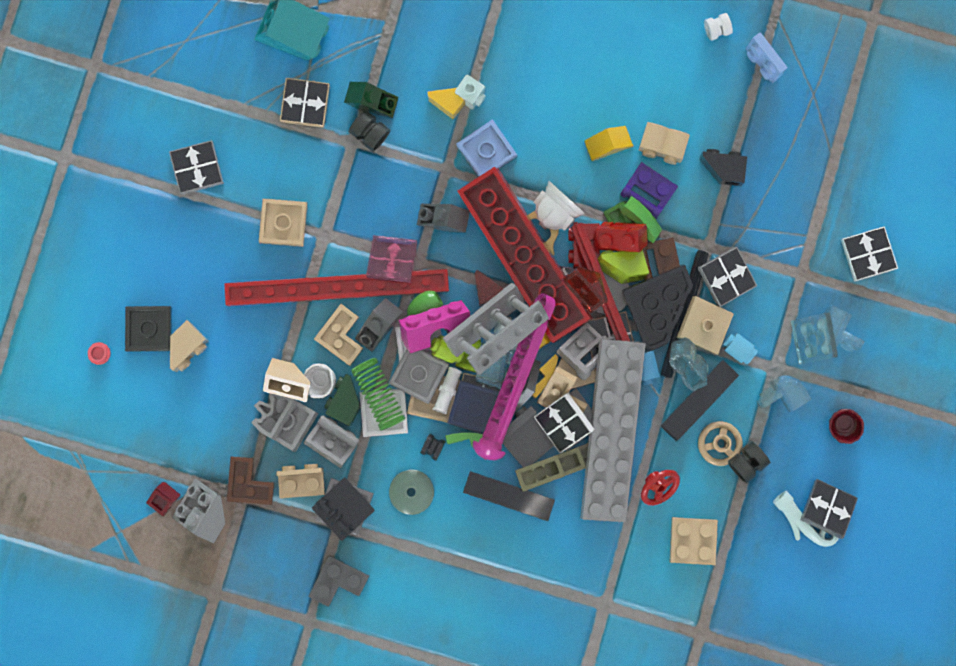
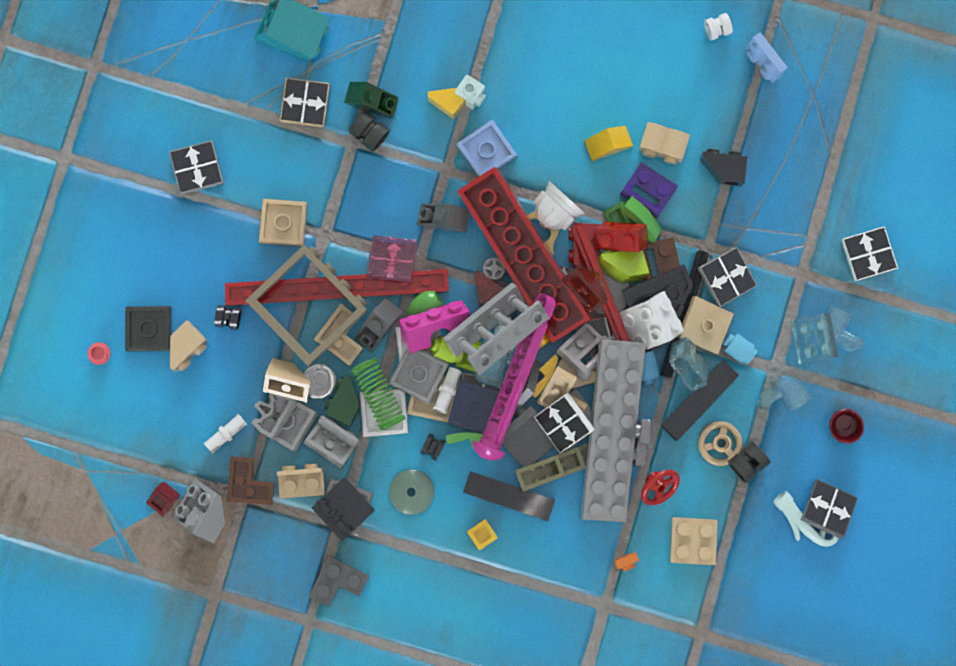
(225, 433): none -> white pin
(227, 317): none -> black wheel
(358, 302): none -> dark tan window
(482, 534): none -> yellow plate
(496, 267): none -> light grey wheel
(626, 562): none -> orange plate
(642, 436): none -> flat silver plate
(652, 321): none -> white bracket

